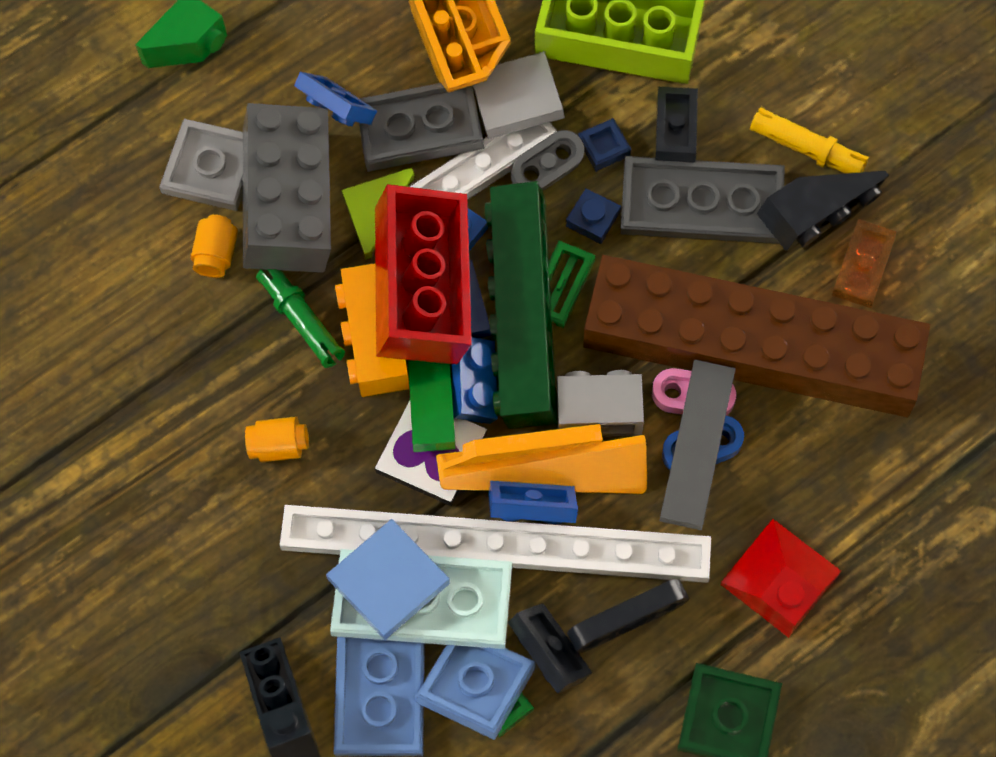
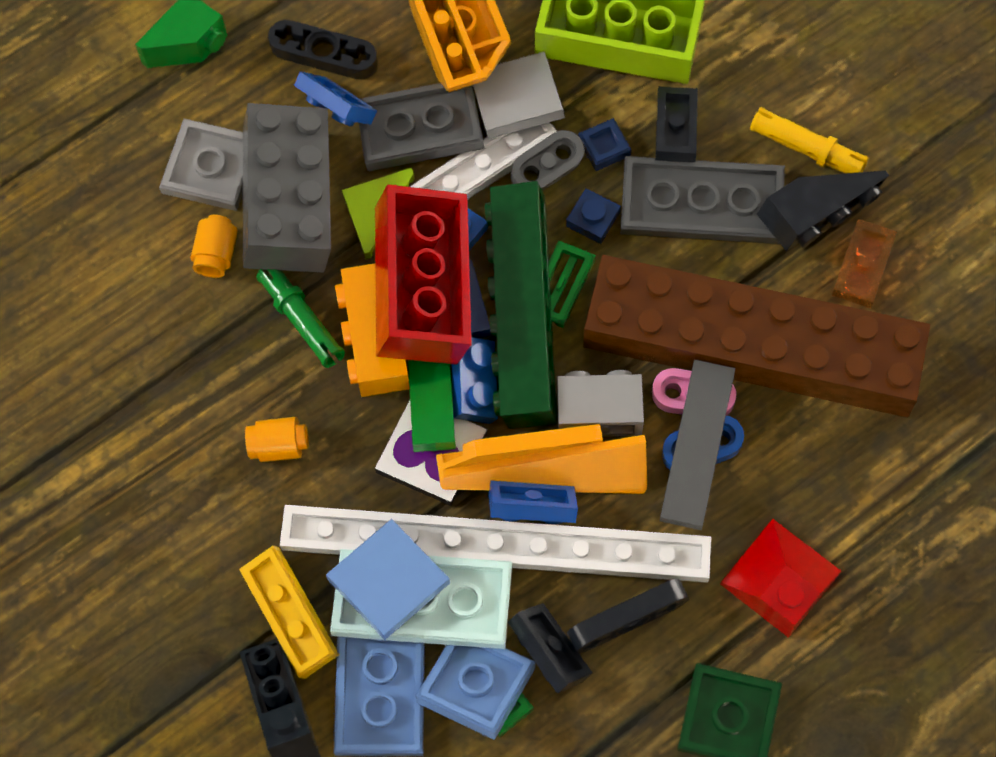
(289, 612): none -> yellow tile
(331, 63): none -> black beam

